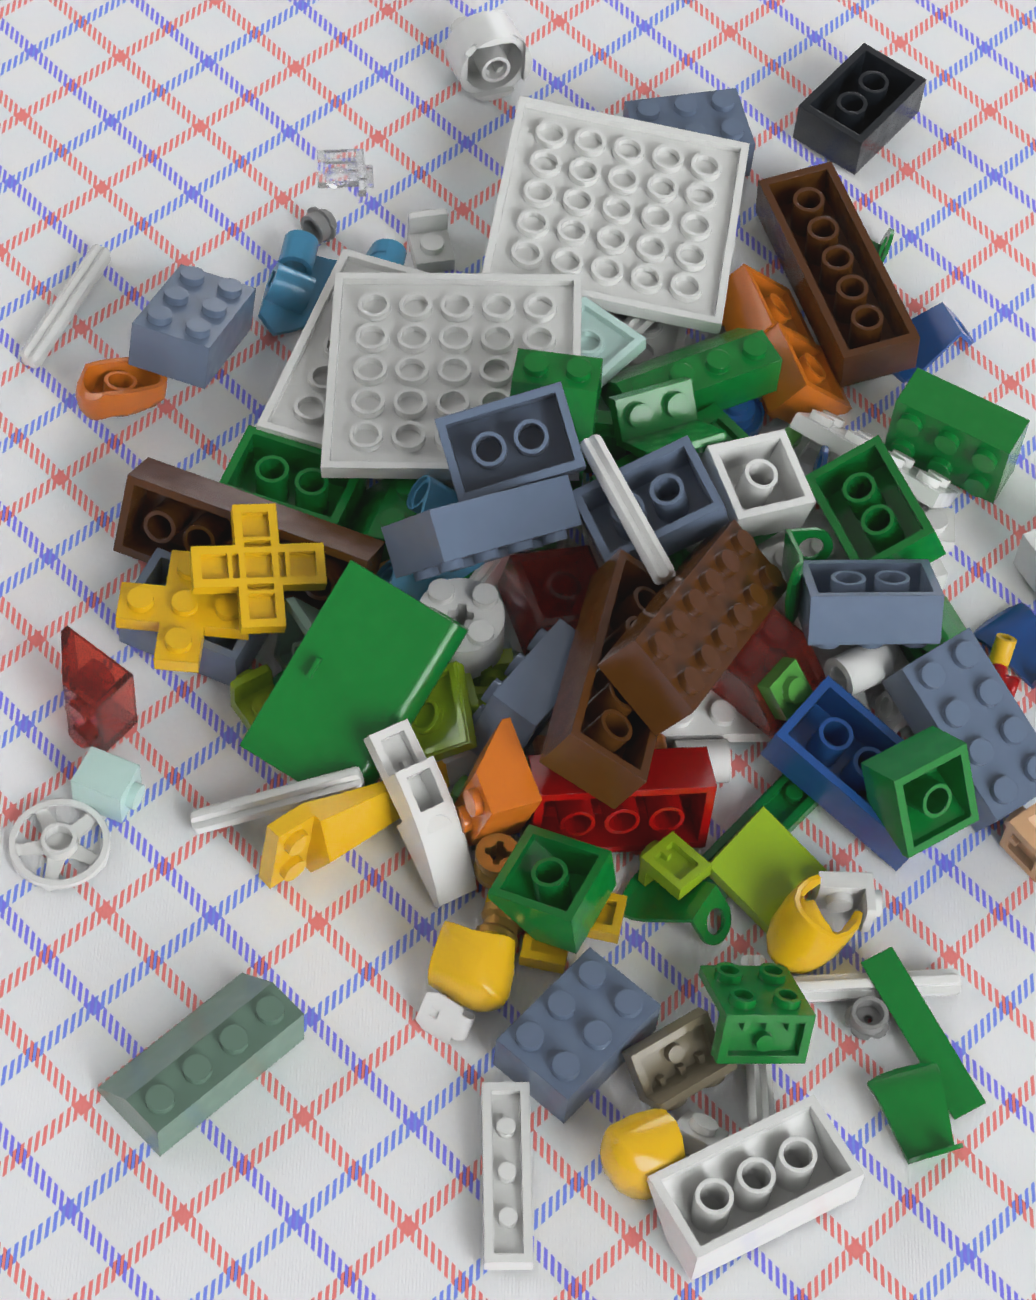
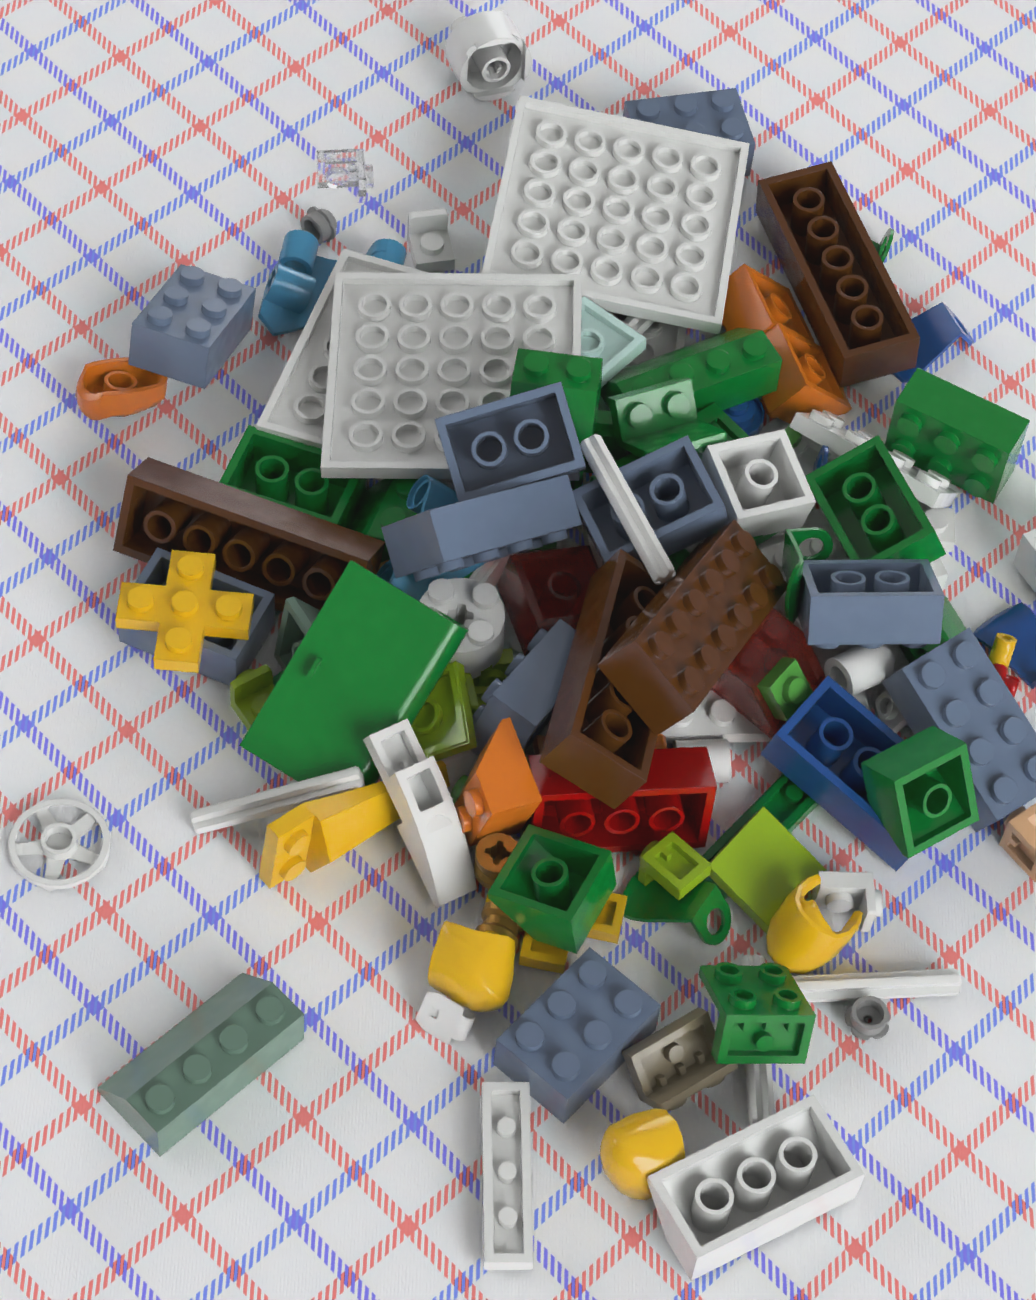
(65, 306): white axle -> none
(96, 694): clear red slope -> none
(108, 784): light aqua brick -> none
(258, 568): yellow plate -> none
(699, 1131): white plate -> none
(859, 108): black brick -> none
(916, 1110): green piece -> none
(922, 1029): green sticker -> none

